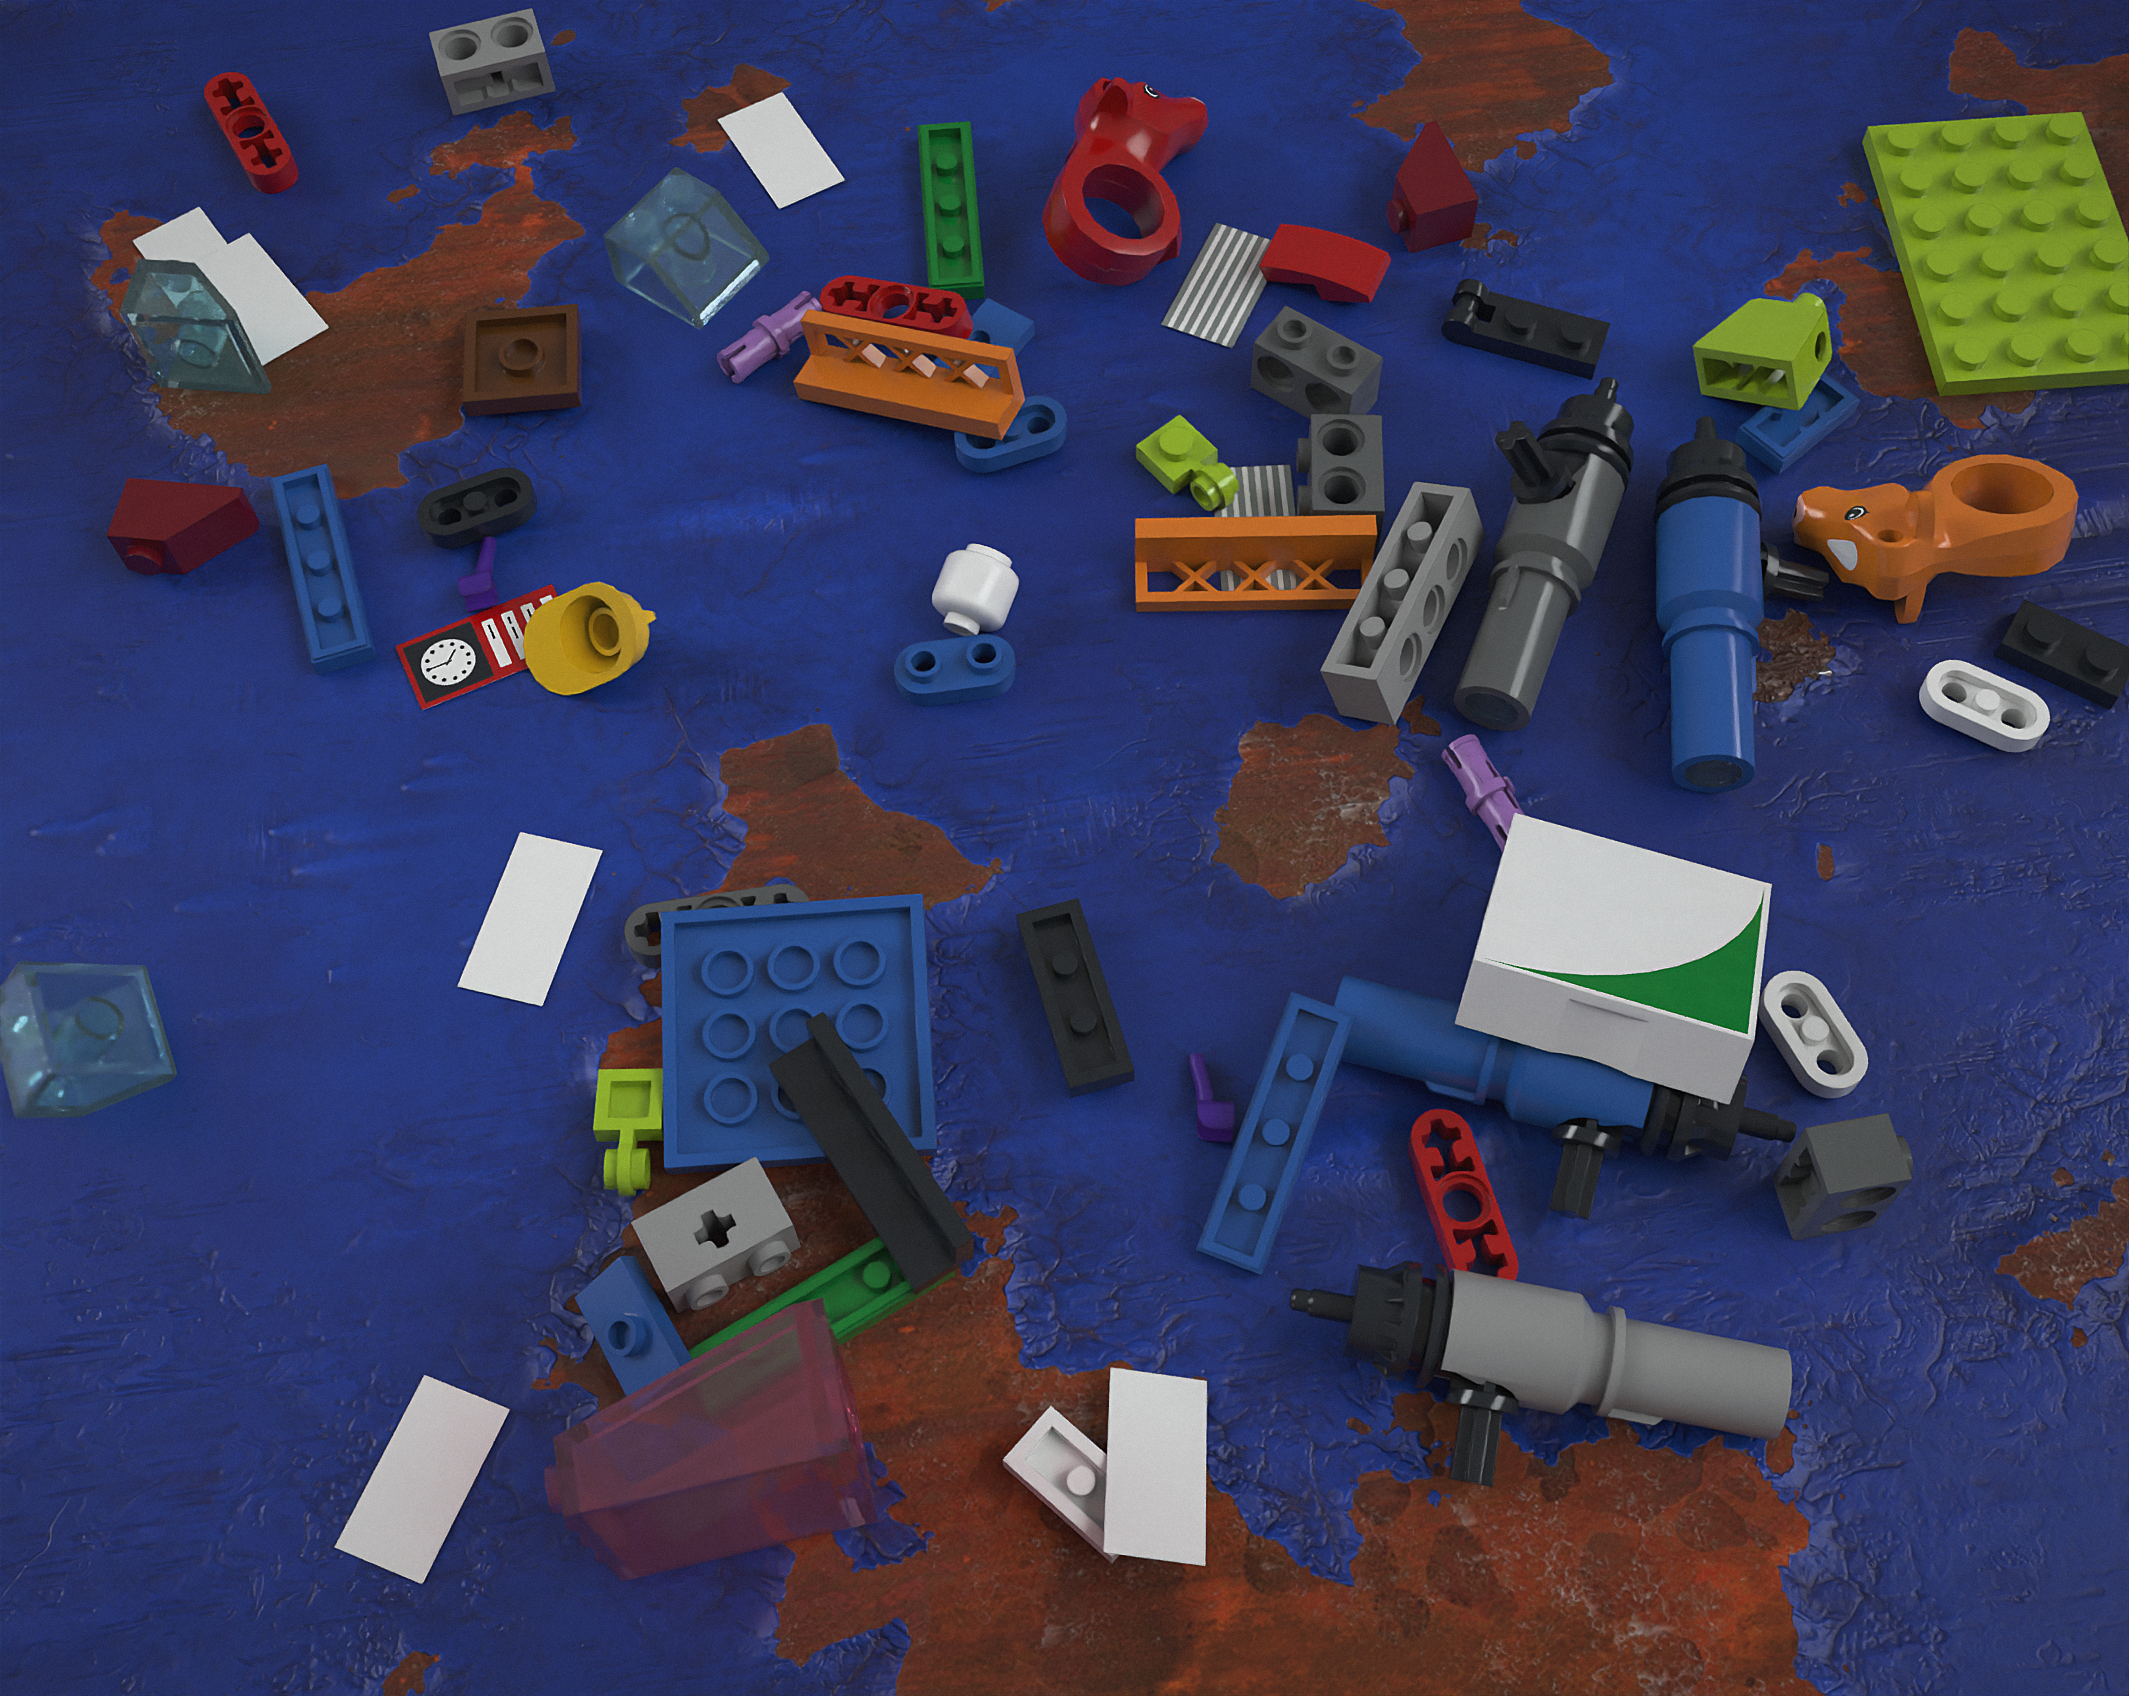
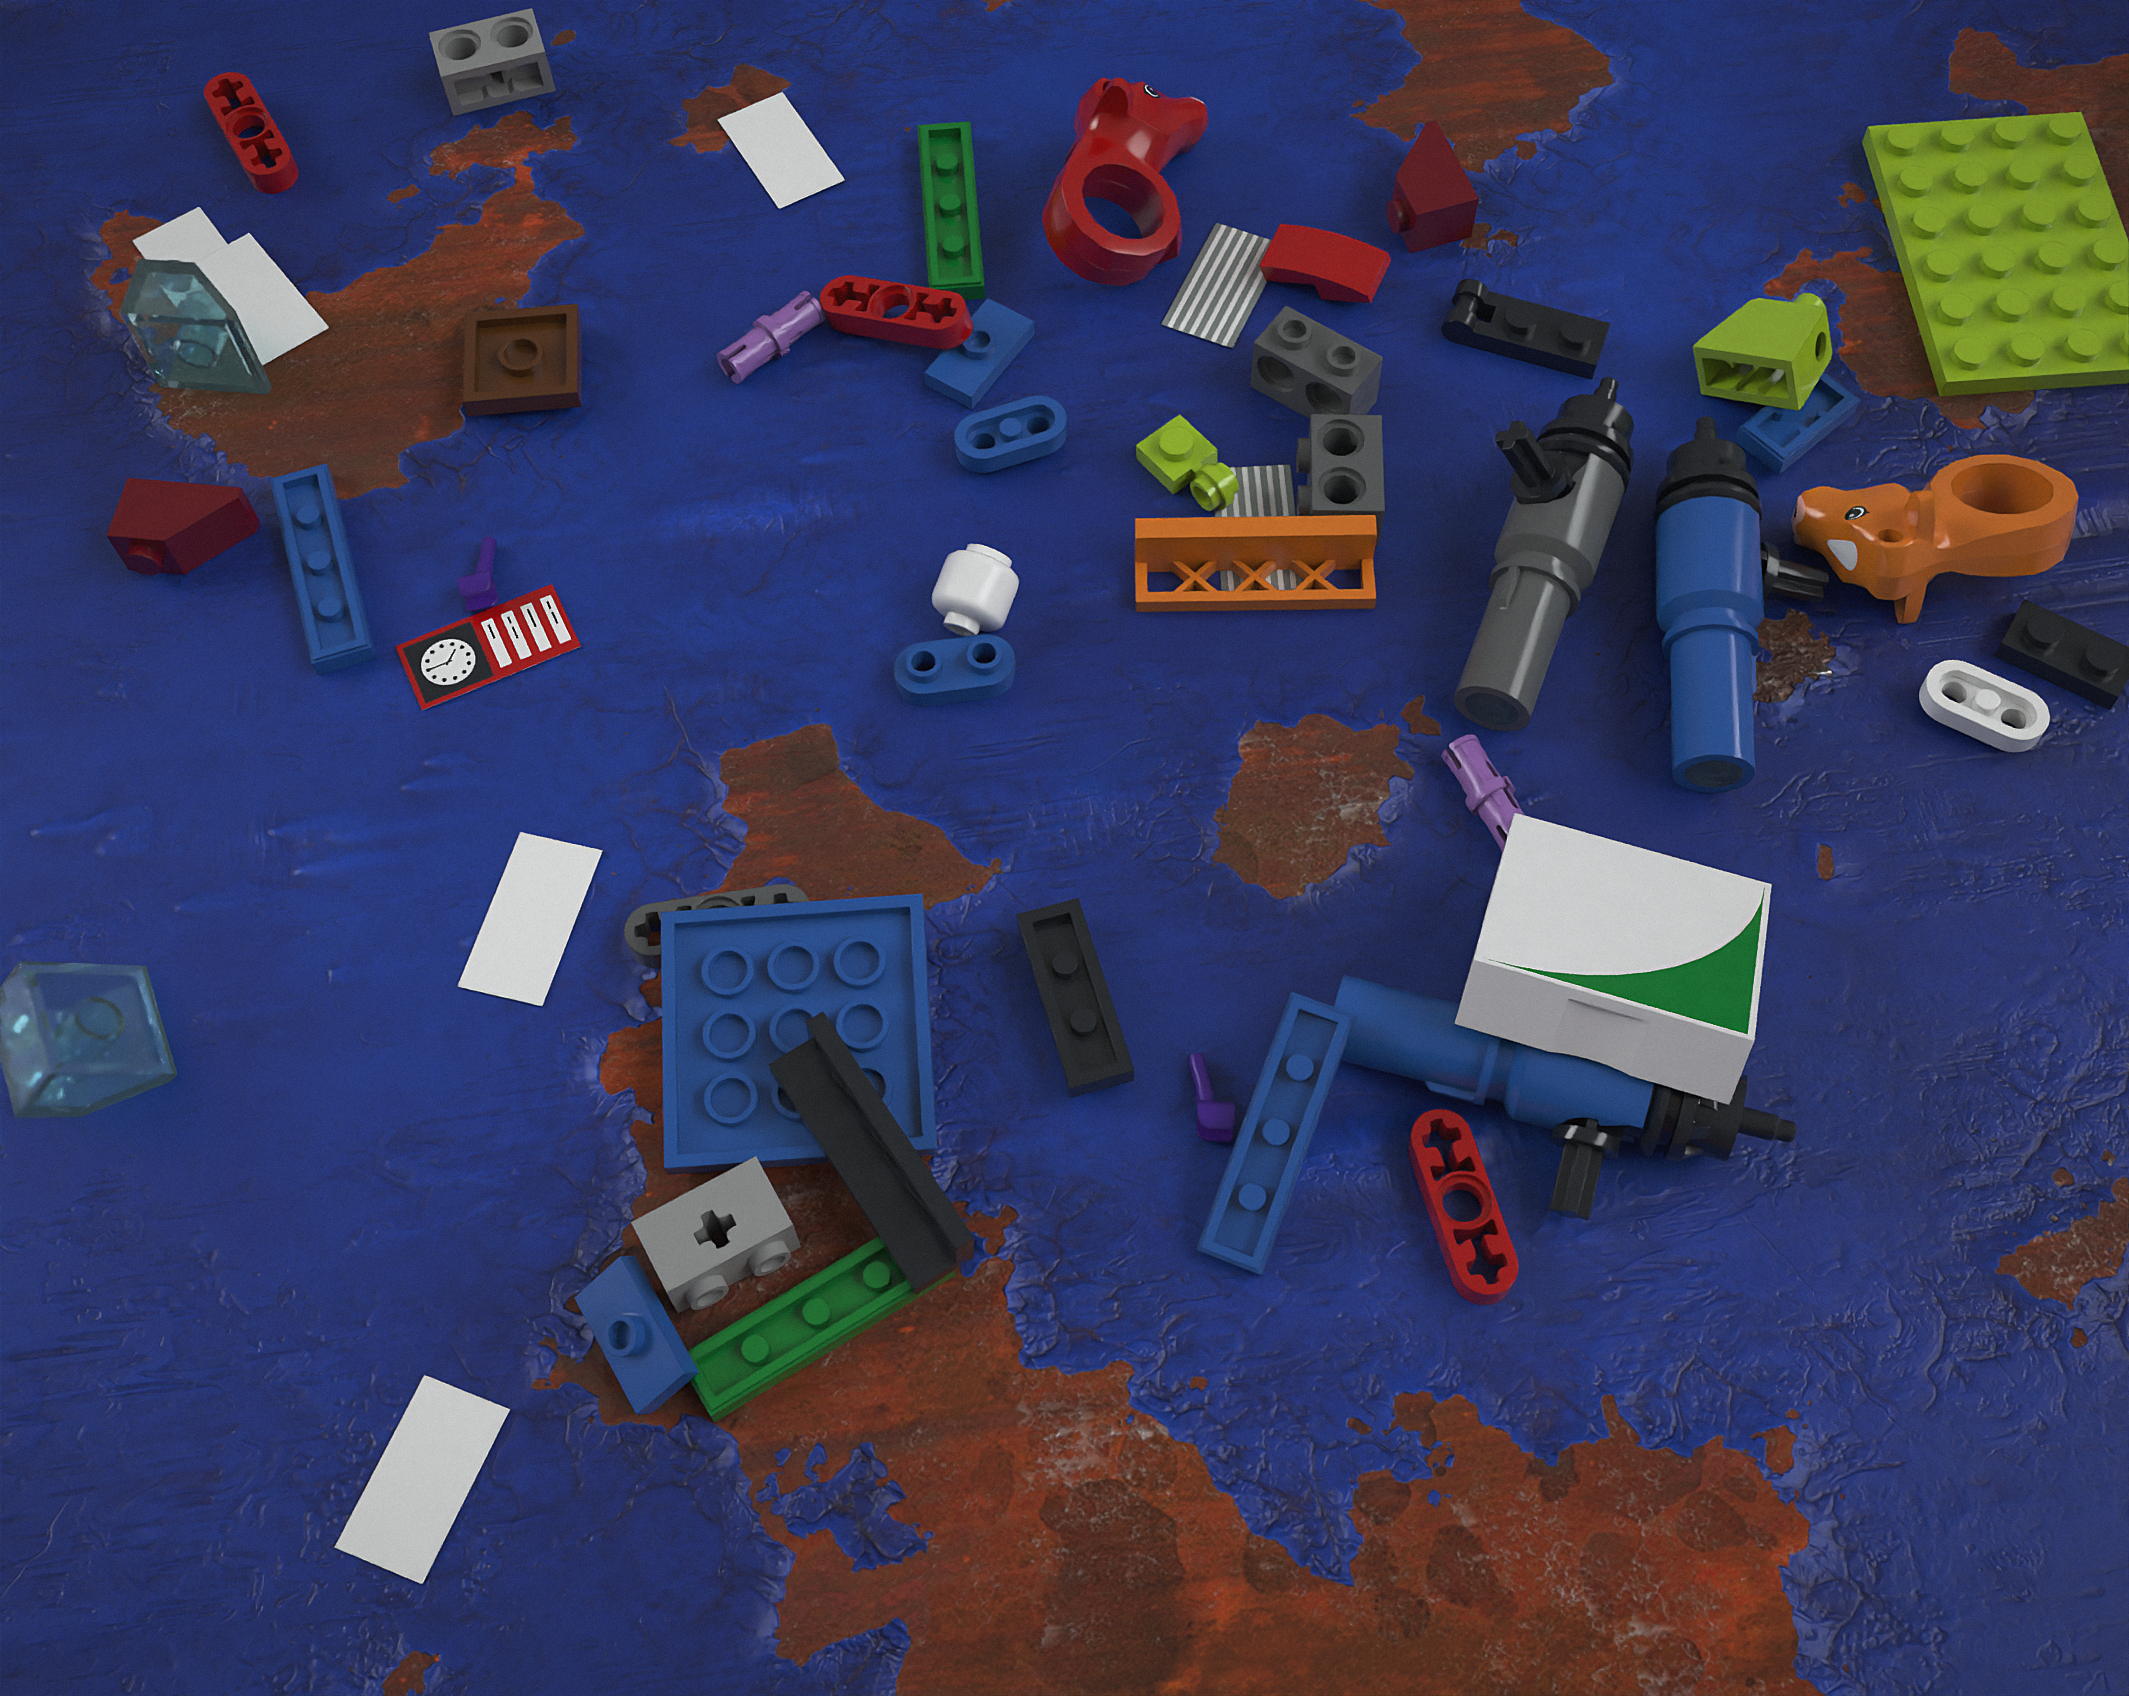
(477, 508): black plate -> none
(585, 638): yellow piece -> none
(628, 1112): lime plate -> none
(684, 249): clear light blue slope -> none
(721, 1453): clear pink windscreen -> none
(913, 385): orange fence -> none
(1065, 1474): white plate -> none
(1156, 1467): white sticker -> none
(1404, 603): light grey brick -> none
(1546, 1352): light grey piece -> none
(1816, 1036): white plate -> none
(1842, 1176): dark grey brick -> none

